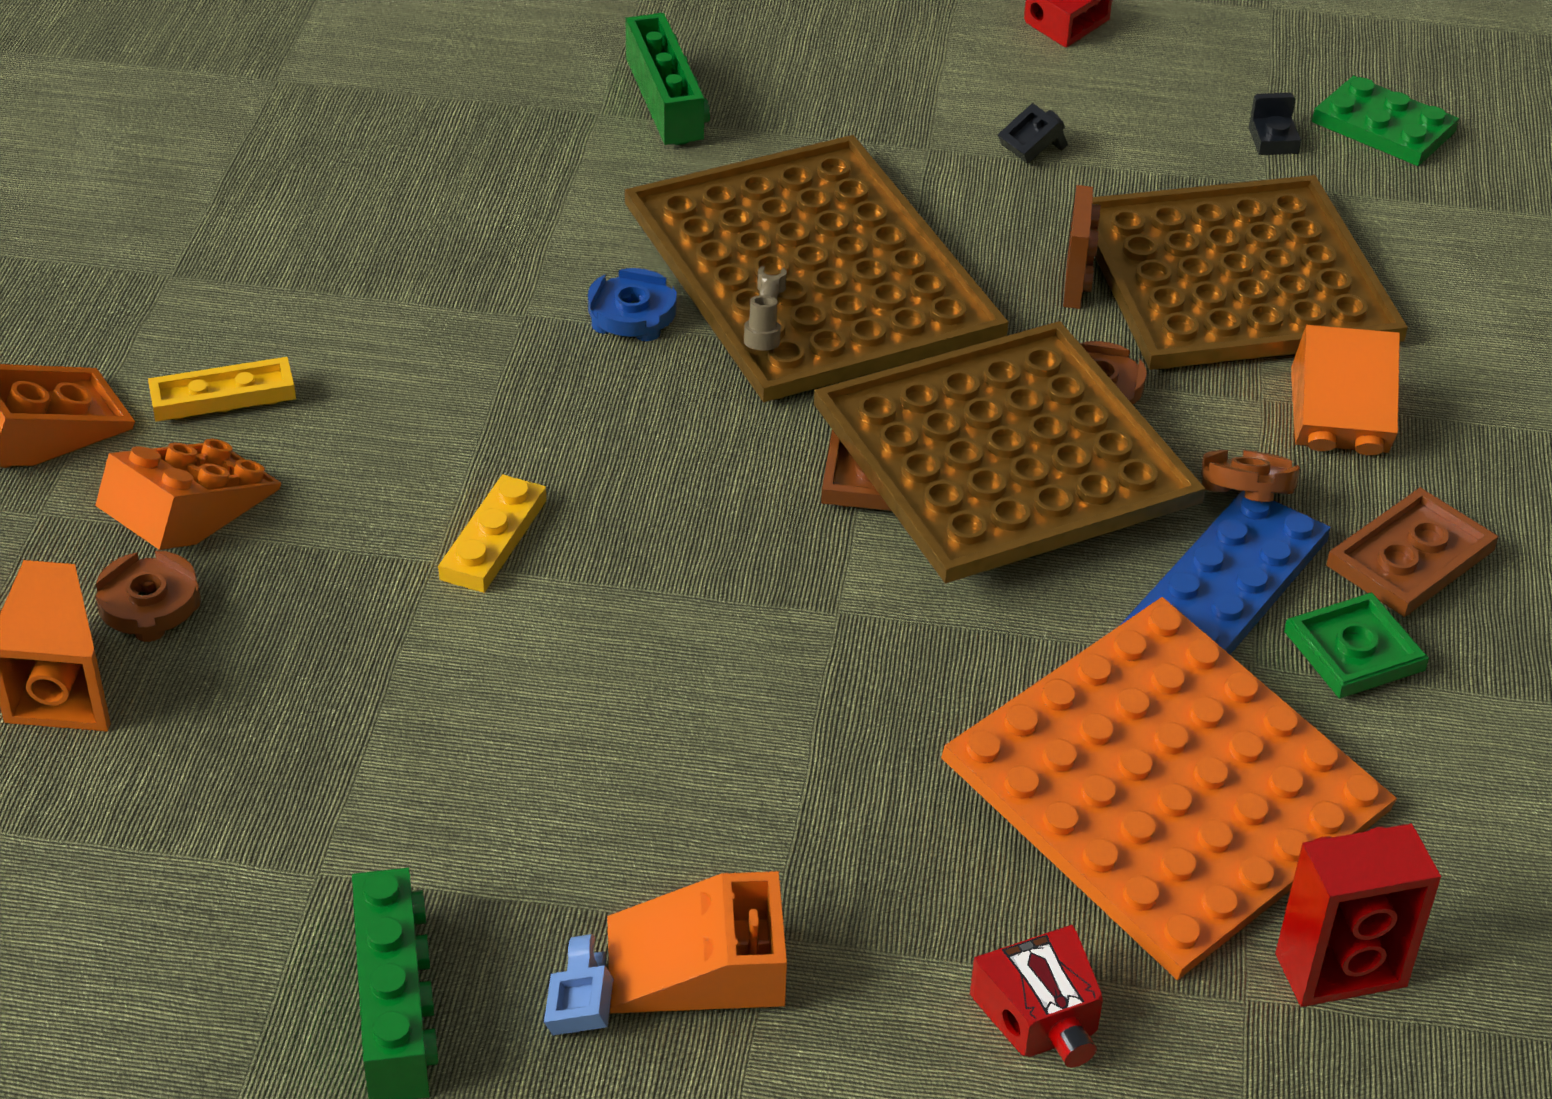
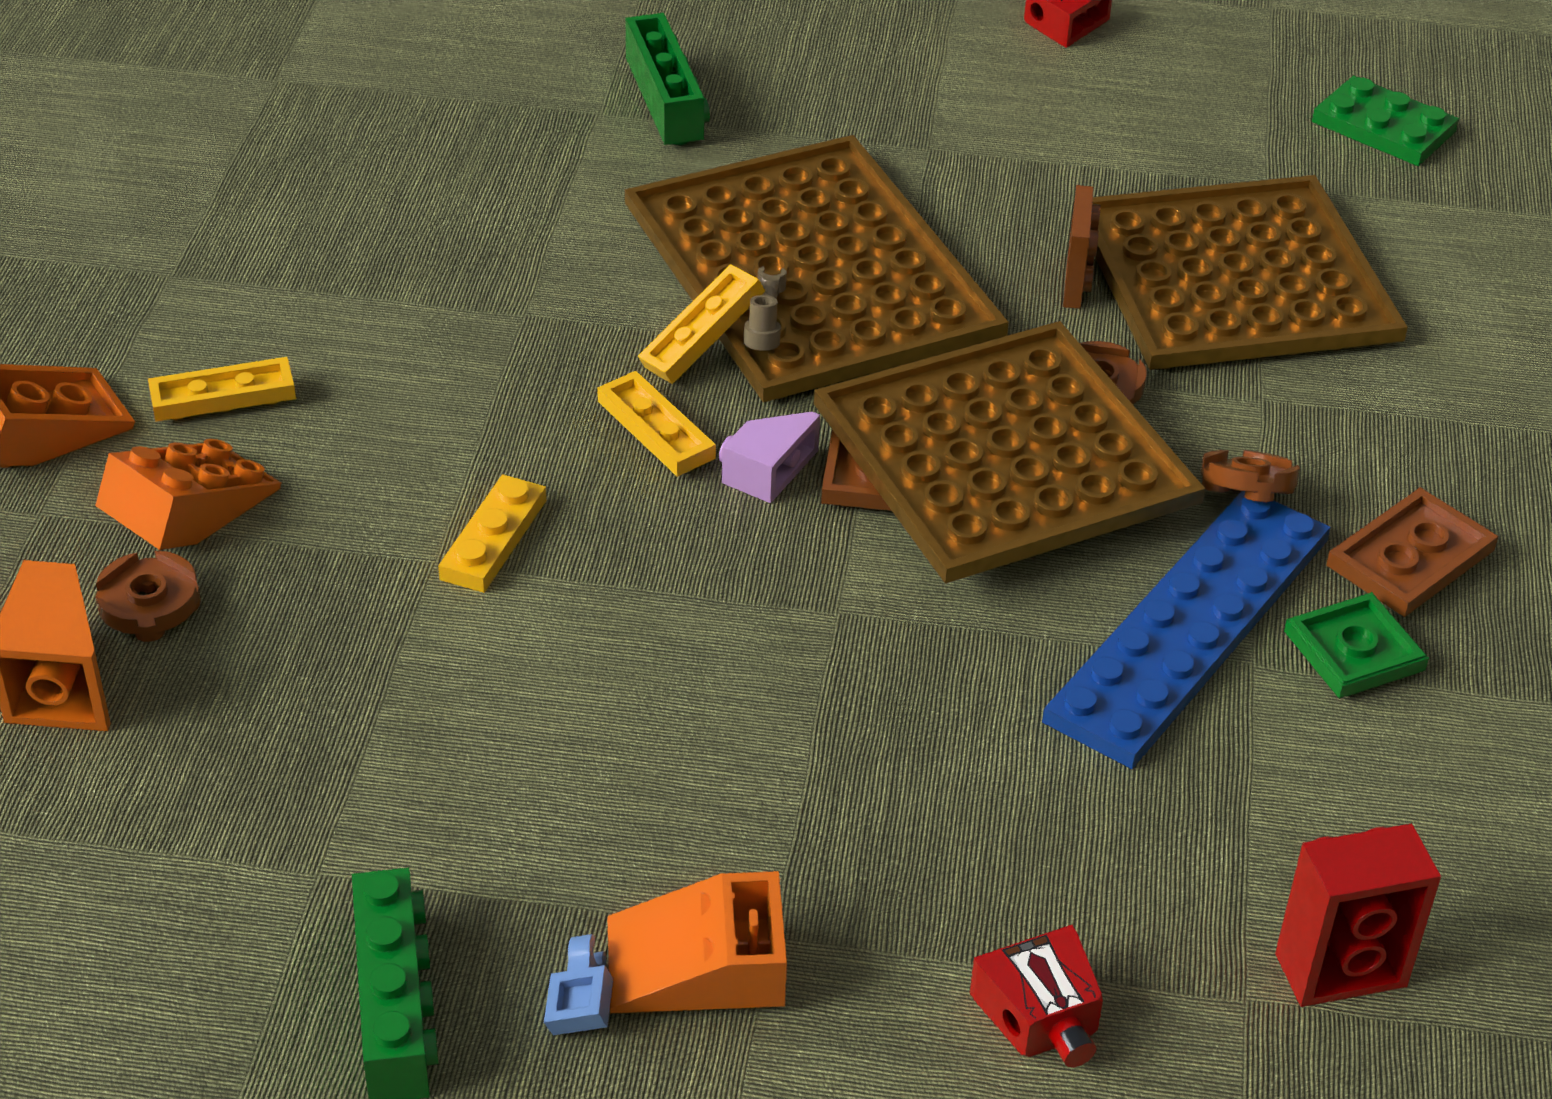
(614, 313): blue plate -> none
(656, 423): none -> yellow plate
(700, 324): none -> yellow plate
(769, 453): none -> lavender slope
(1033, 133): black bracket -> none
(1166, 783): orange plate -> none
(1273, 124): black bracket -> none
(1346, 389): orange slope -> none

